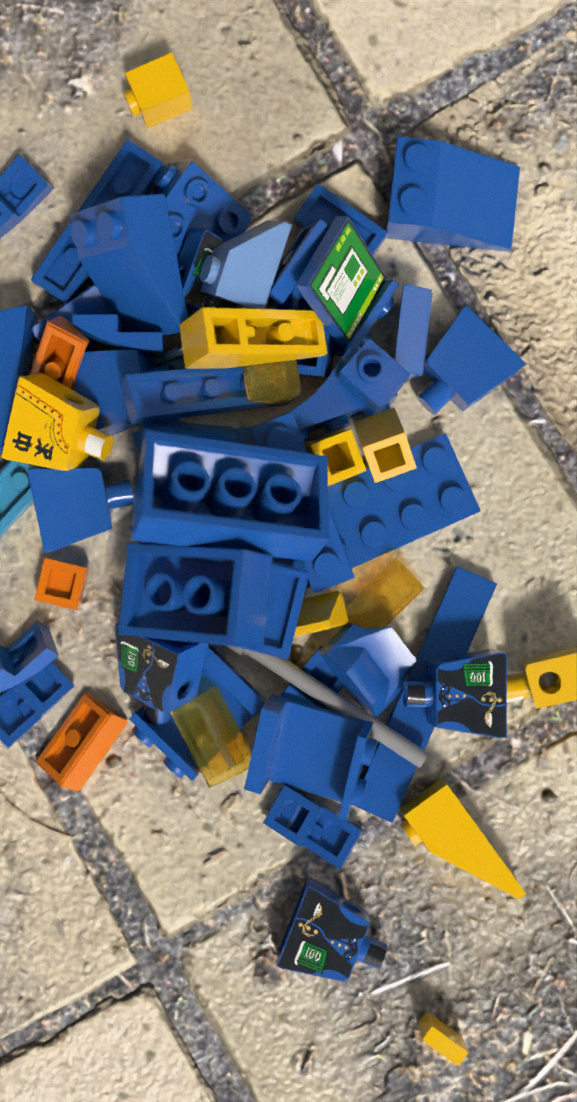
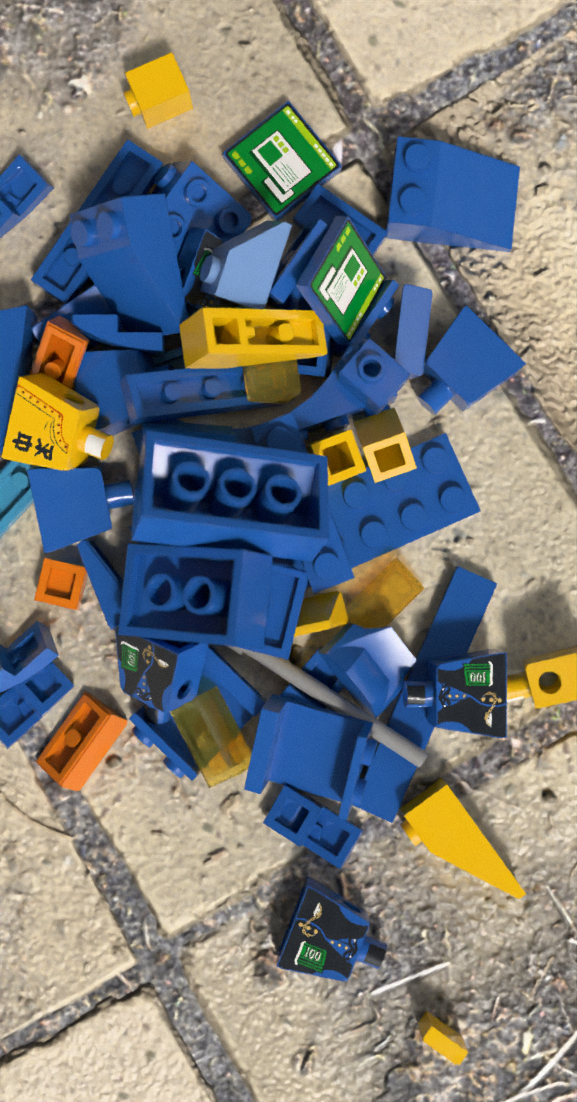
(104, 580): none -> blue slope
(281, 161): none -> tile

